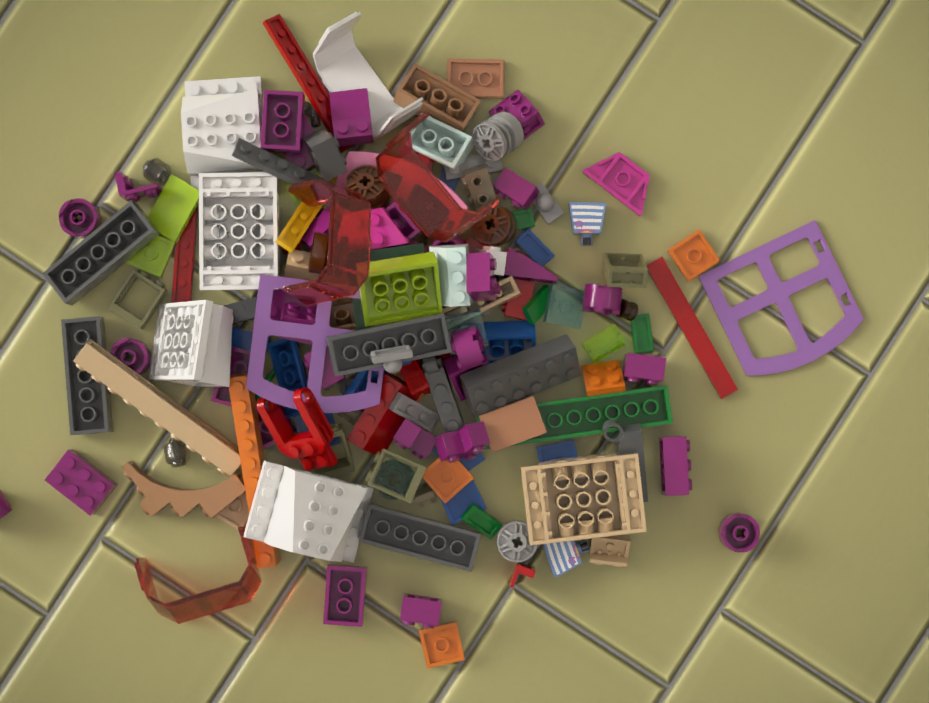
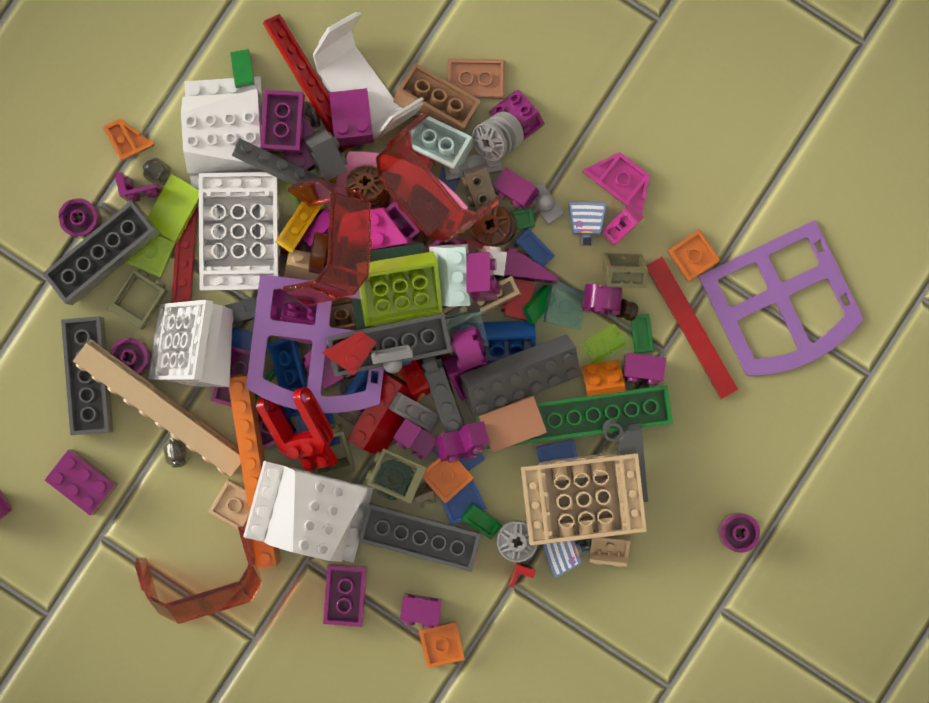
(126, 140): none -> orange wing
(183, 501): medium nougat arch -> none
(242, 68): none -> green tile
(351, 351): none -> red wing
(622, 224): none -> dark pink piece
(675, 465): magenta brick -> none

